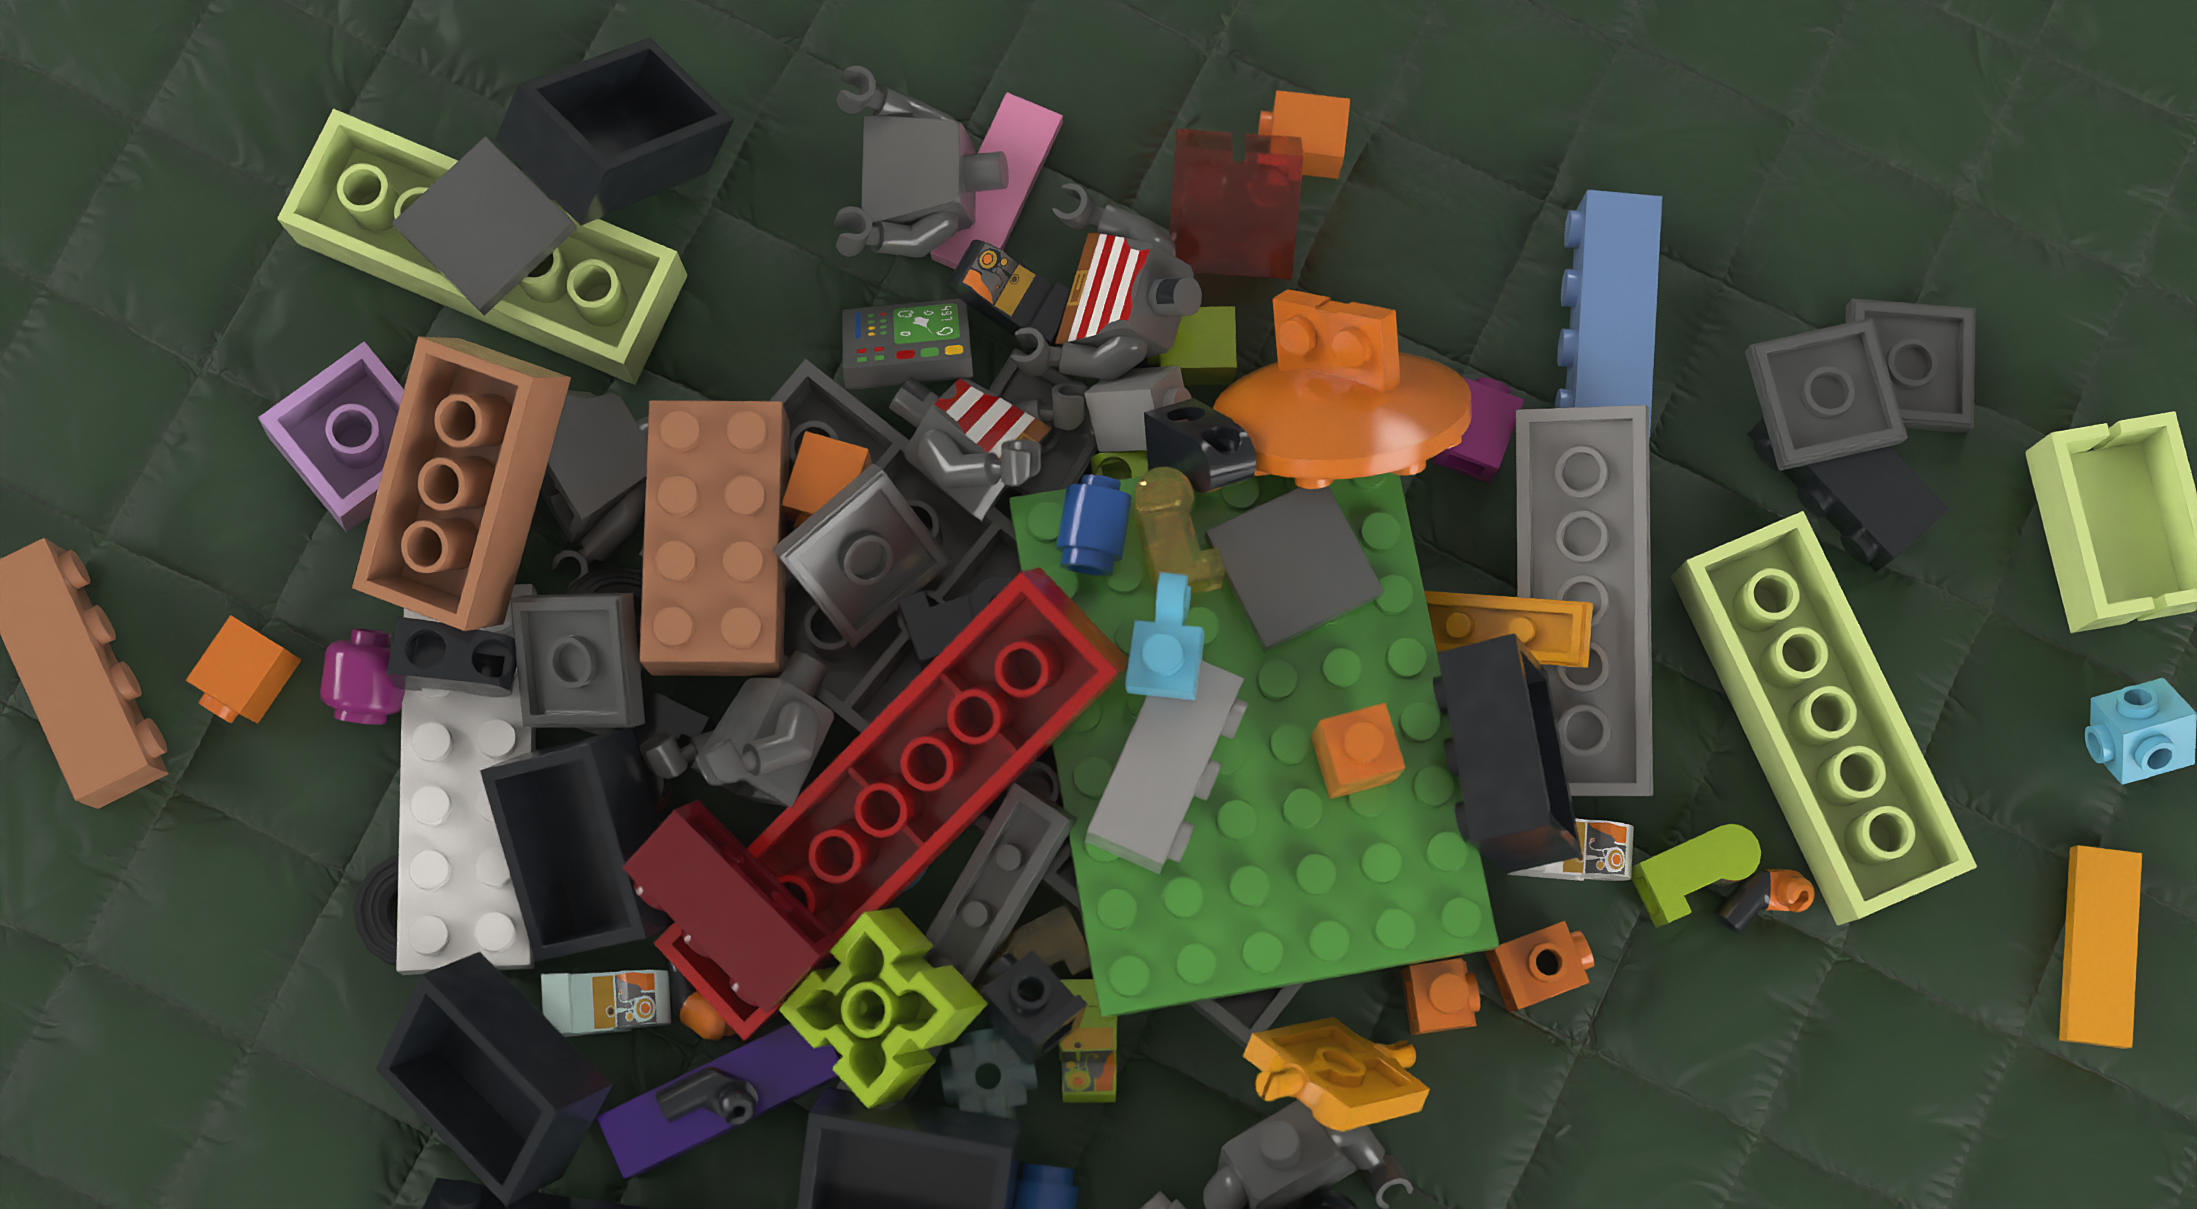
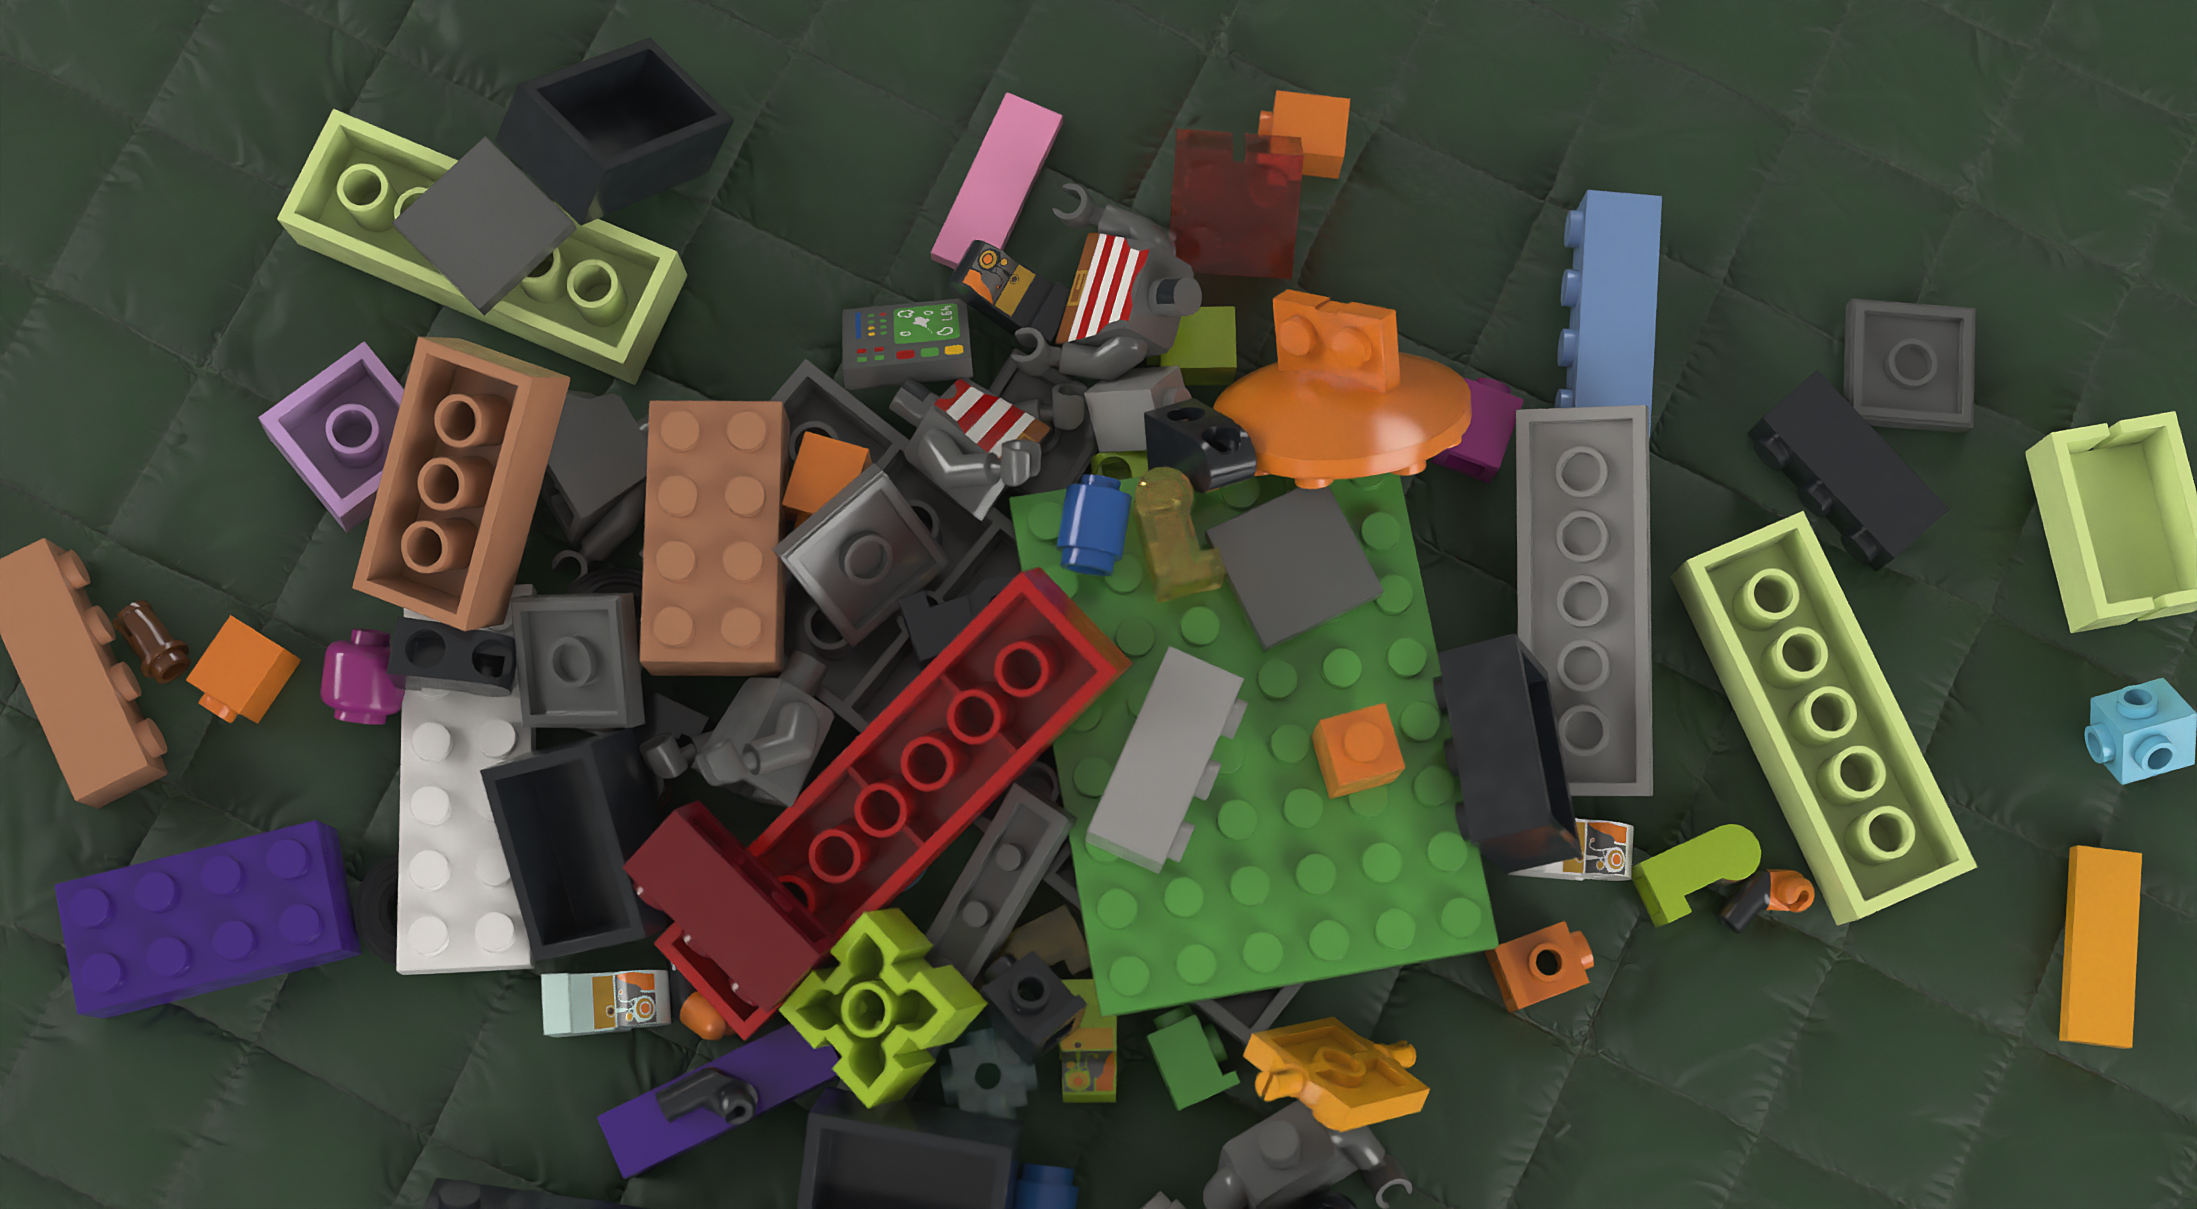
(151, 641): none -> reddish brown pin
(207, 920): none -> dark purple brick
(492, 1077): black piece -> none
(915, 173): dark grey torso -> none
(1166, 652): medium azure plate -> none
(1189, 1057): none -> bright green brick
(1440, 996): orange brick -> none
(1551, 629): light orange tile -> none
(1825, 394): dark grey tile -> none

